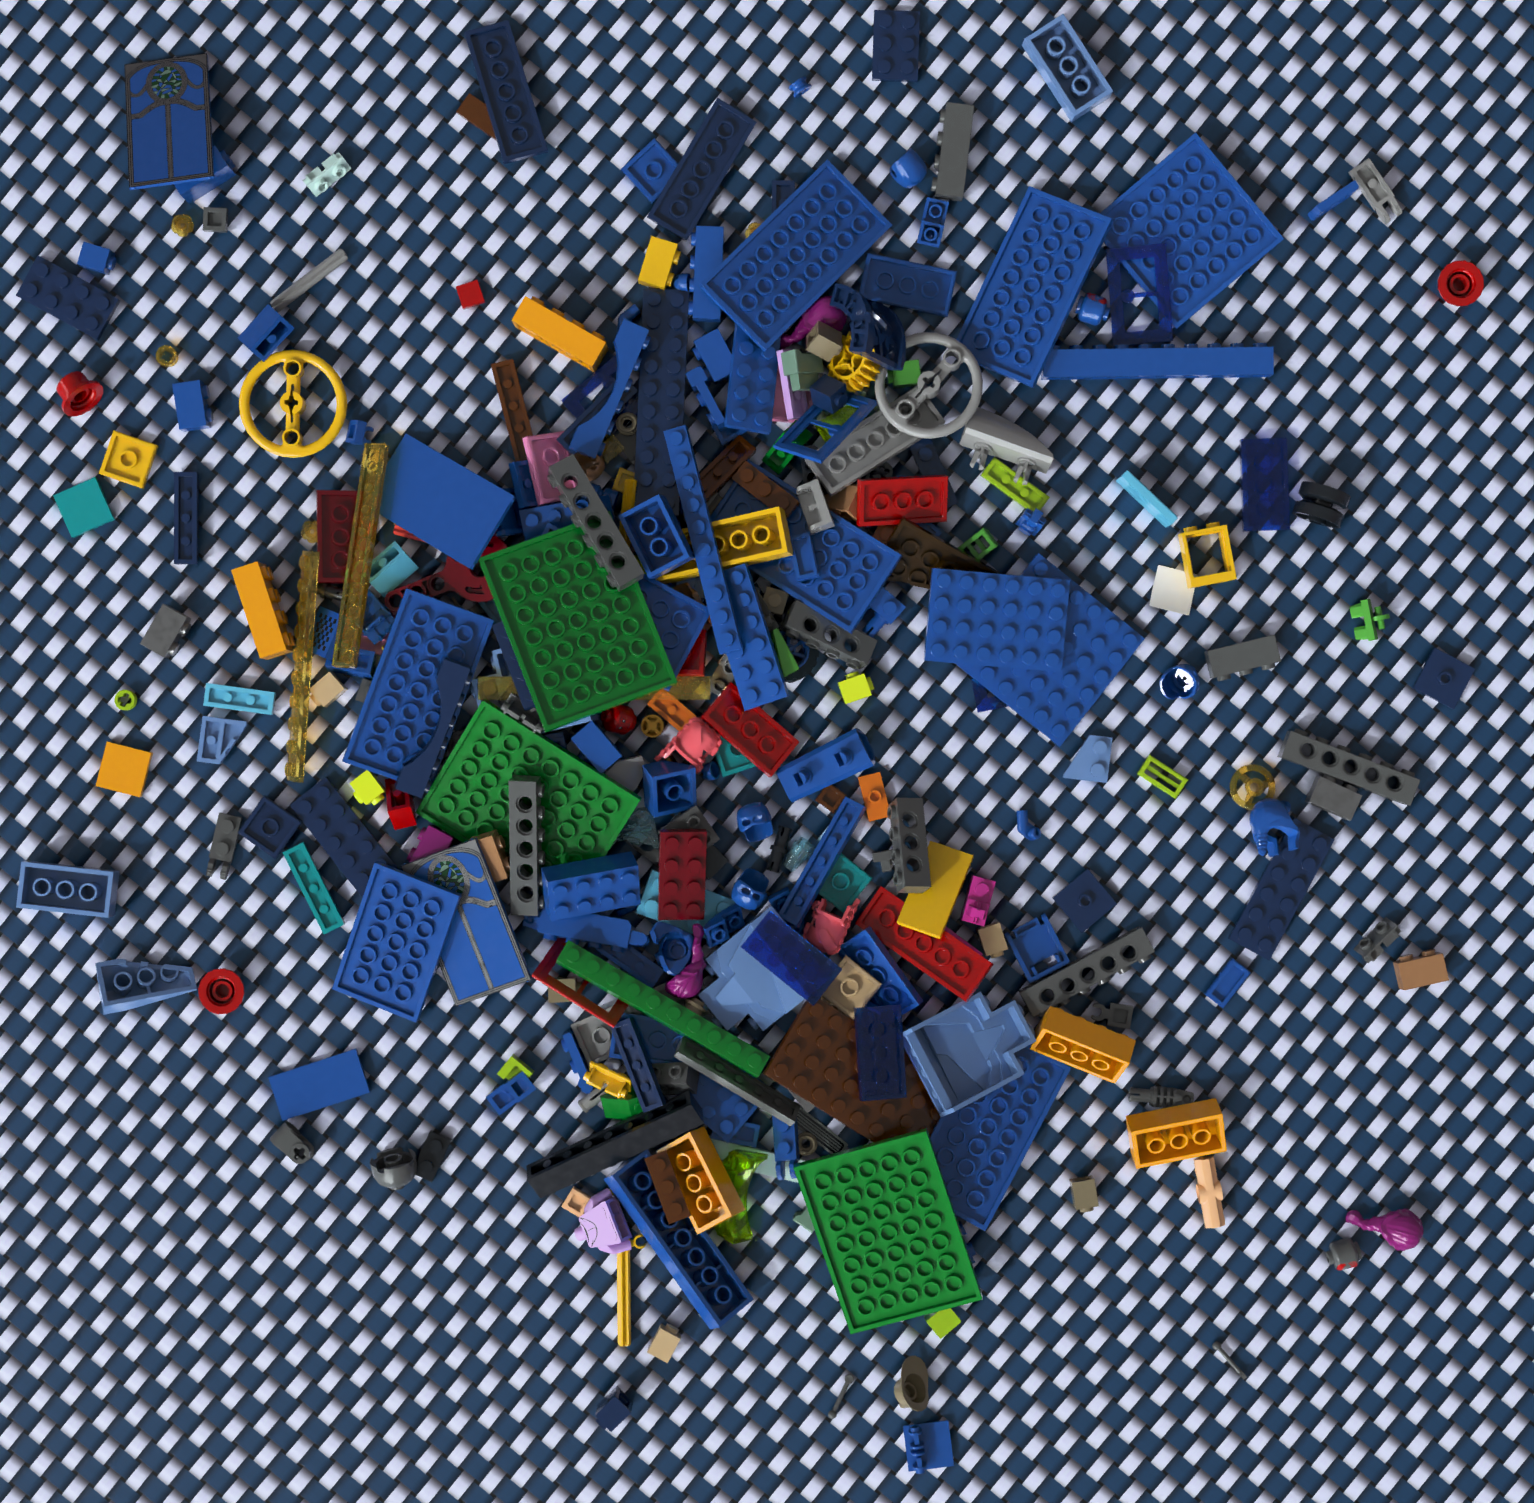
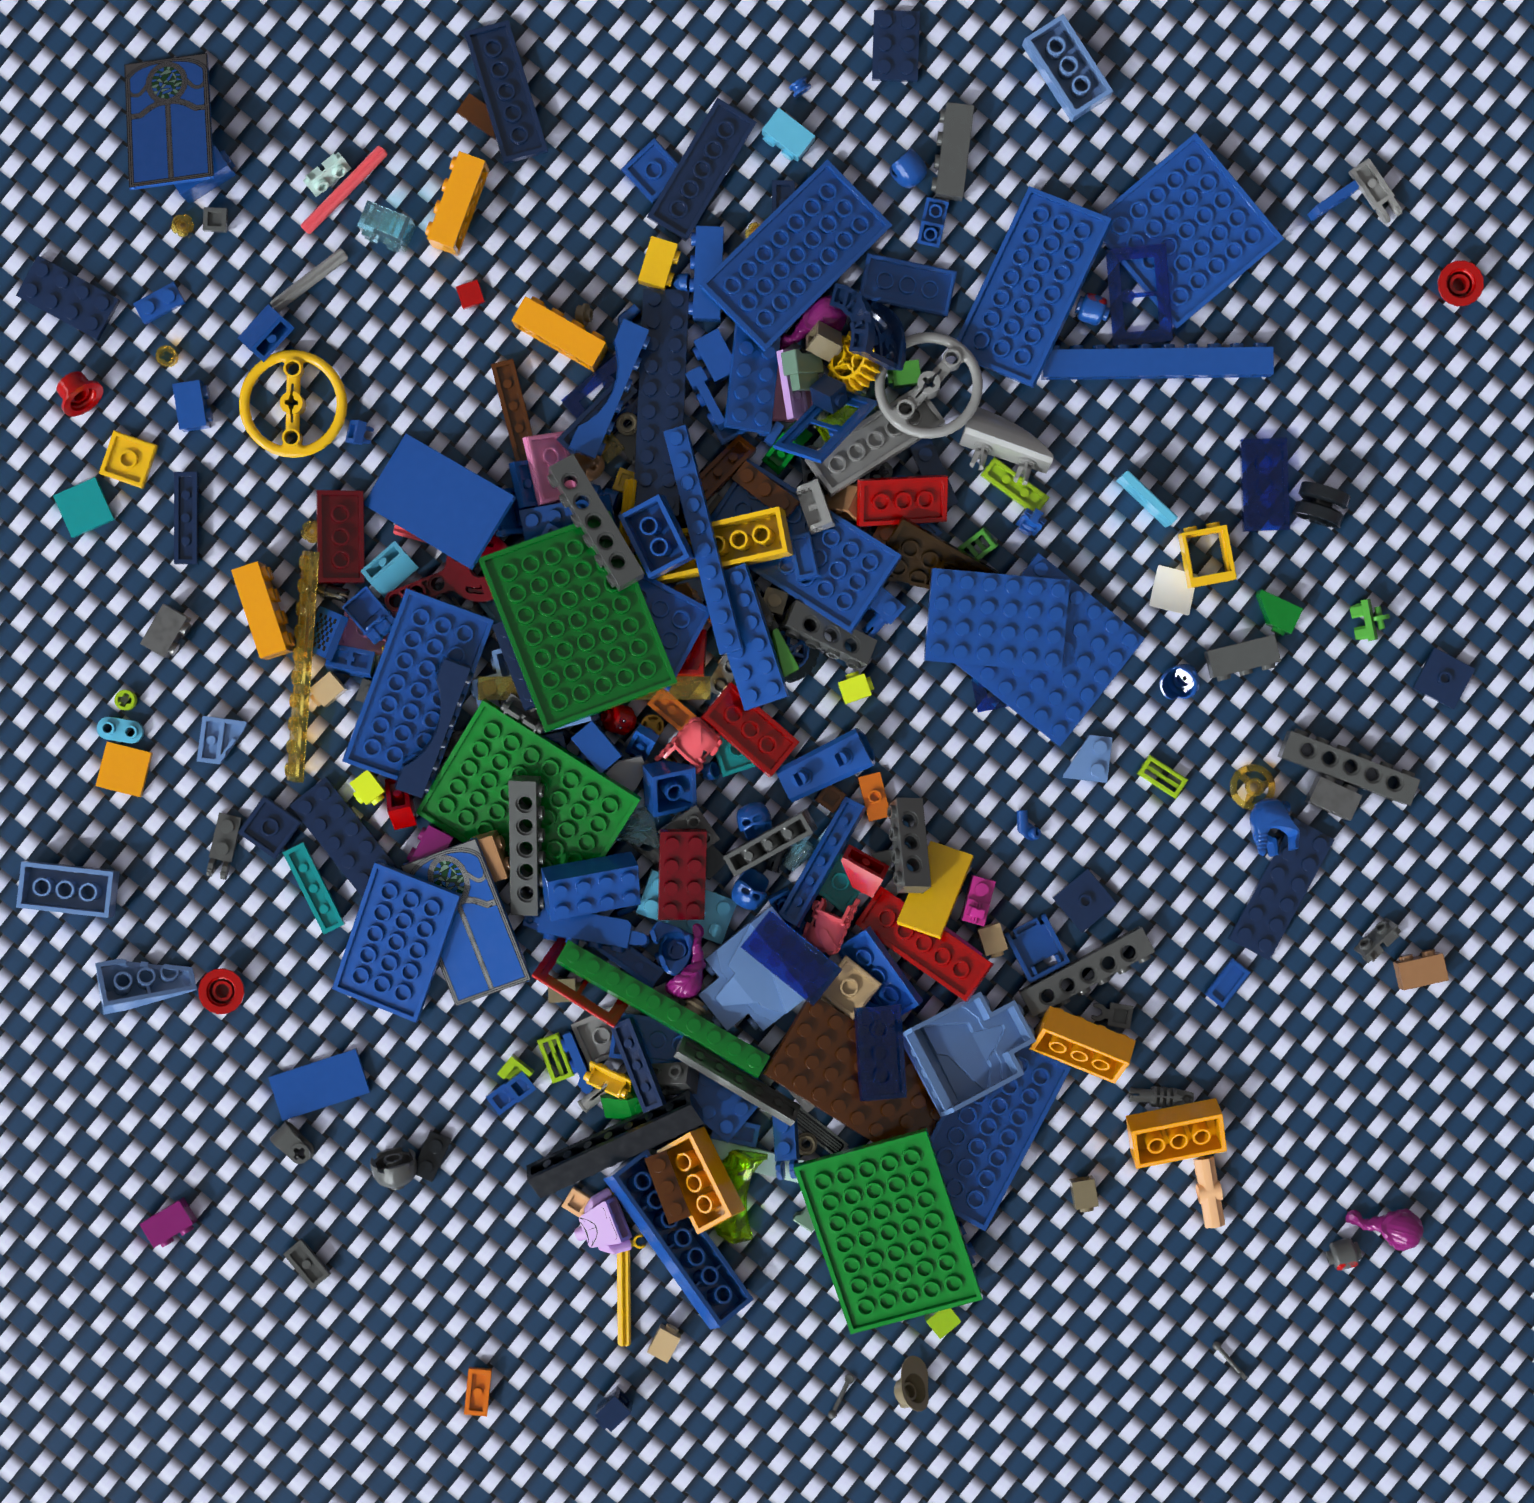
(96, 258): blue brick -> none
(120, 729): none -> medium azure plate
(159, 303): none -> blue plate
(169, 1222): none -> magenta brick
(239, 699): medium azure plate -> none
(307, 1263): none -> dark grey plate
(344, 189): none -> coral axle
(360, 555): clear yellow plate -> none
(386, 226): none -> clear light blue brick
(457, 203): none -> light orange brick
(478, 1391): none -> orange plate
(547, 1061): none -> lime tile
(584, 314): none -> dark tan plate
(642, 742): none -> blue plate
(722, 924): blue slope -> none
(770, 842): none -> dark grey brick
(775, 431): none -> blue tile
(787, 135): none -> medium azure brick
(863, 870): none -> red slope
(928, 1446): blue hinge -> none
(1278, 612): none -> green slope

